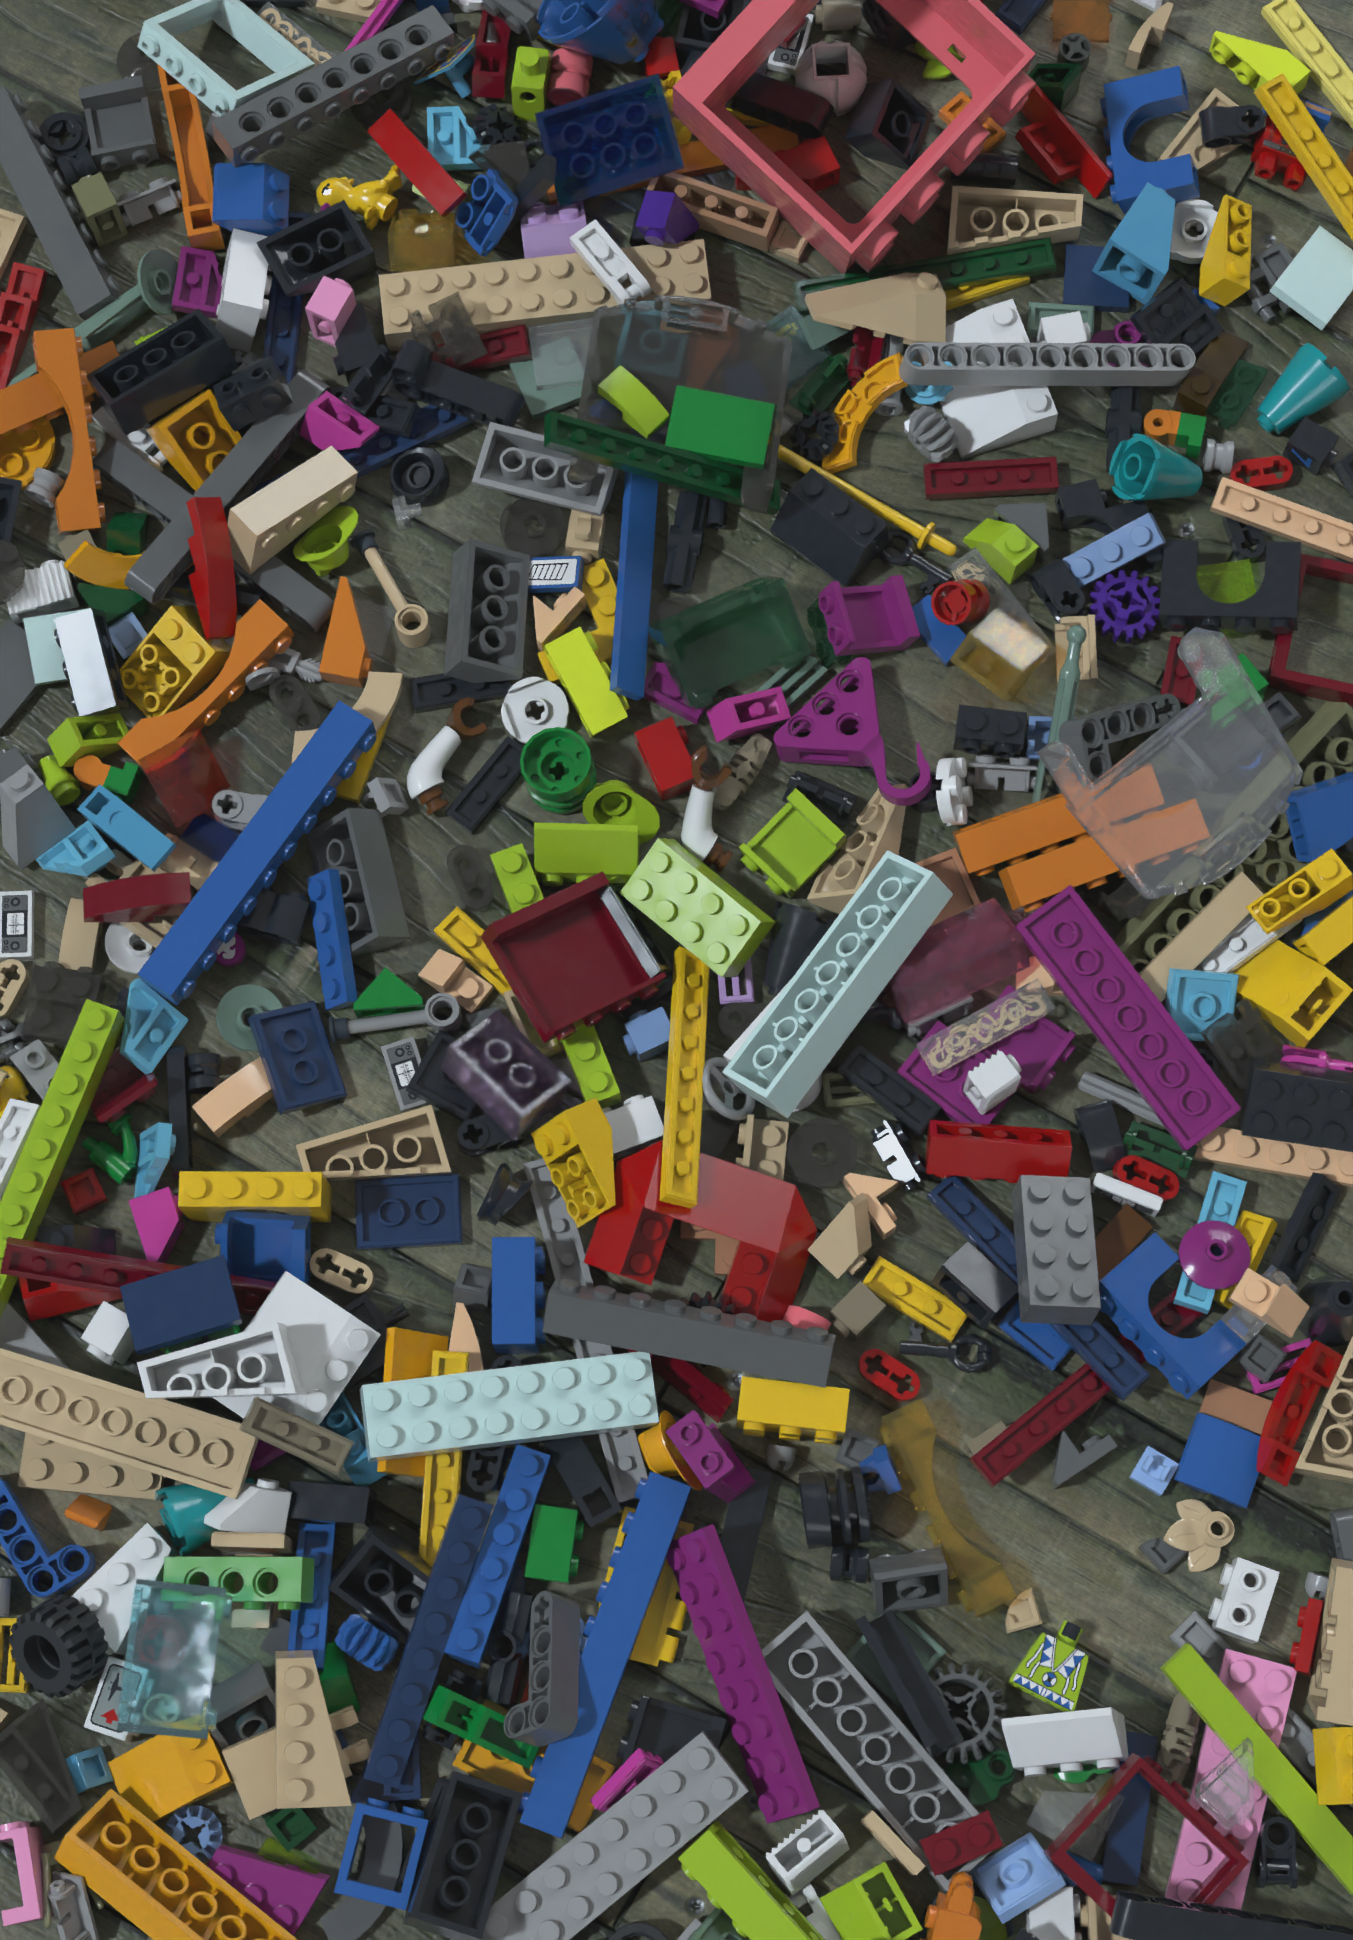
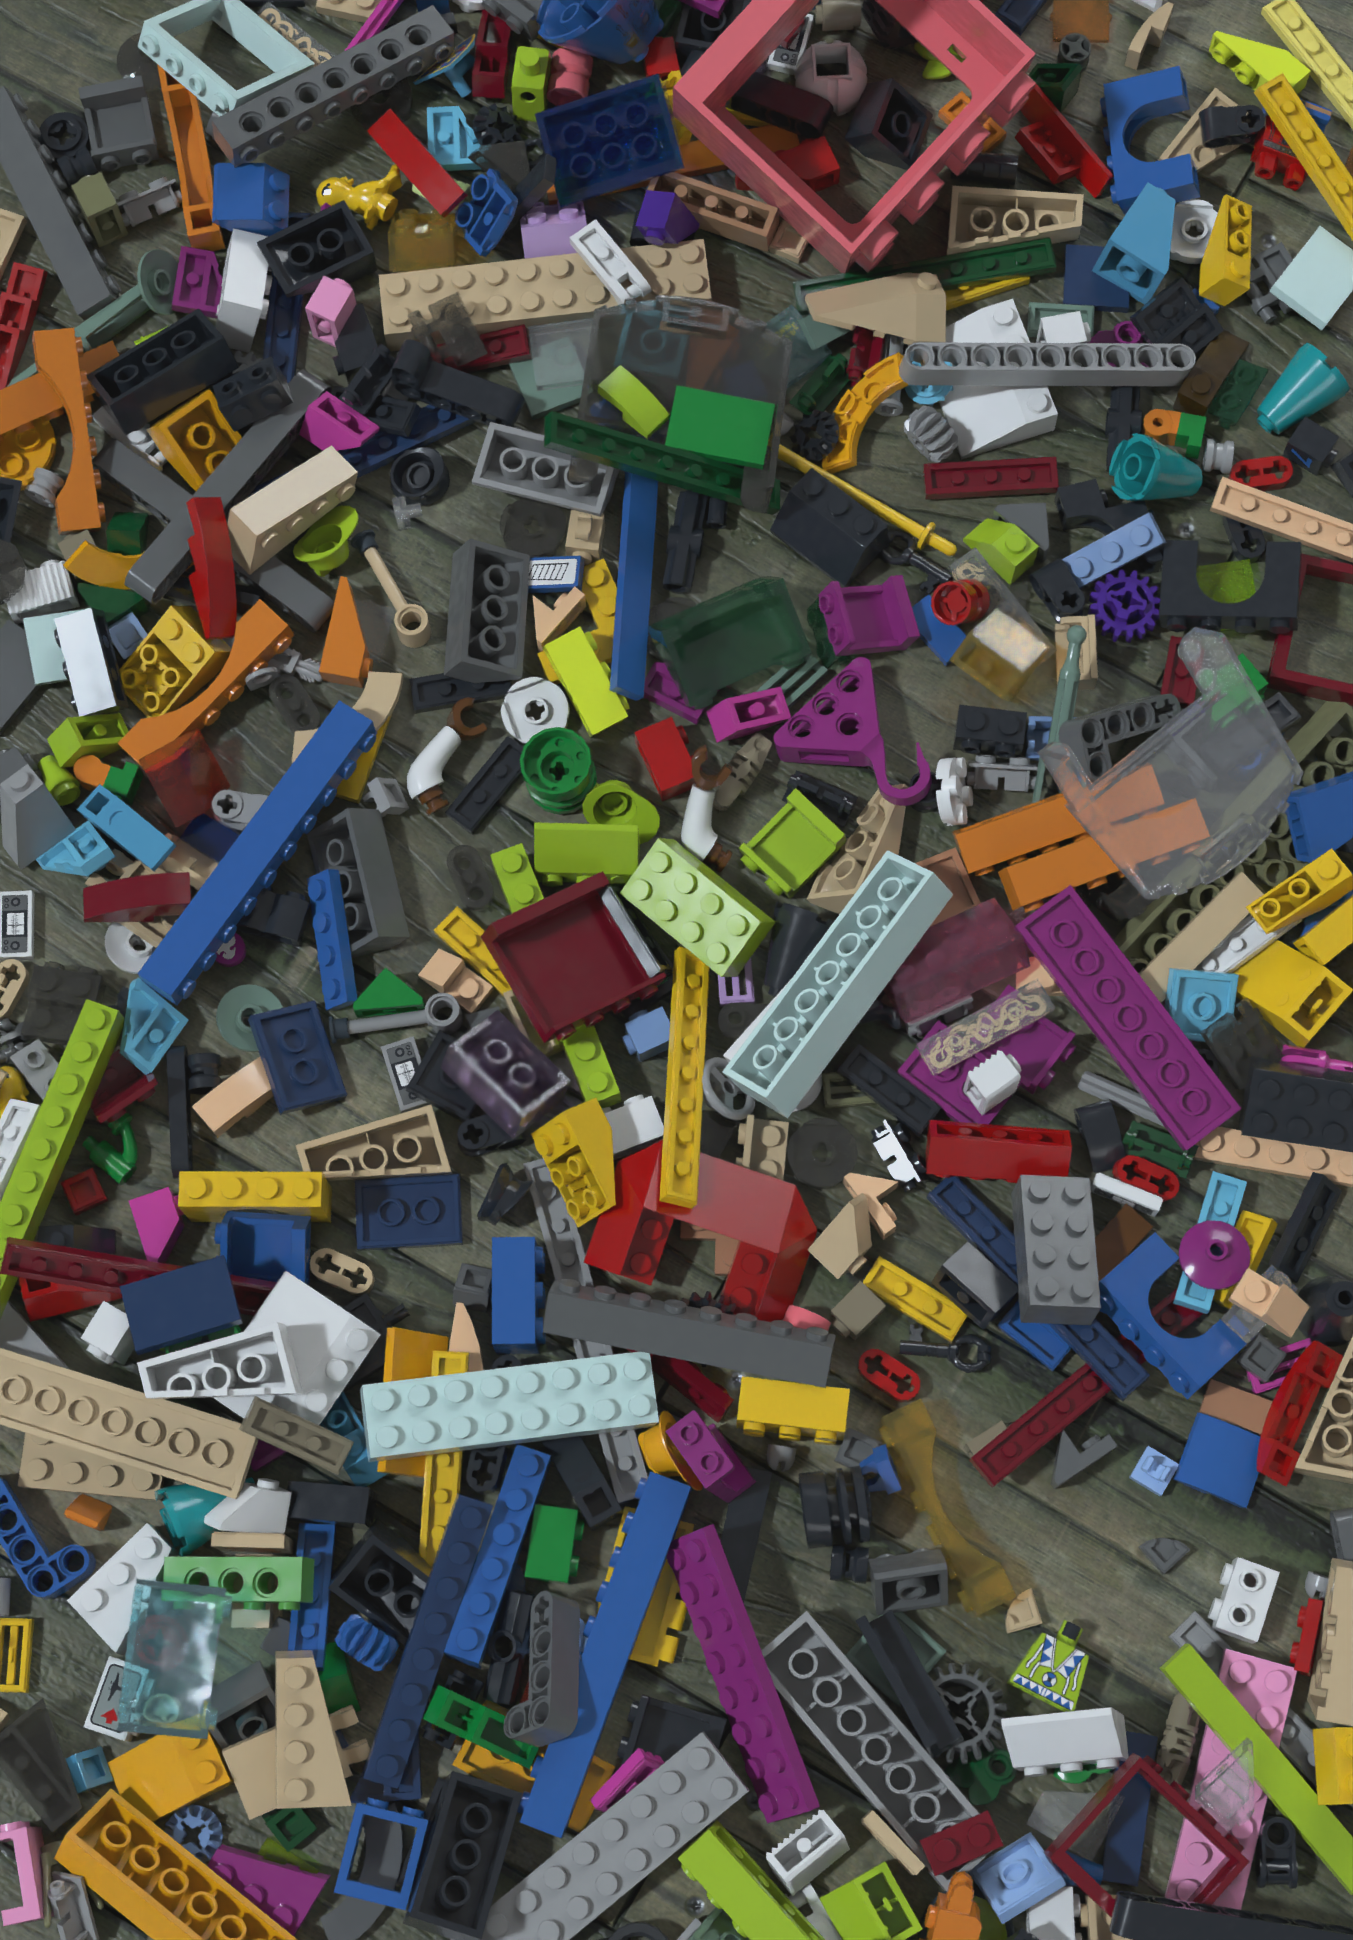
(58, 1646): black tyre -> none
(79, 938): tan slope -> none
(154, 1152): medium azure wing -> none
(1195, 1534): tan plate -> none

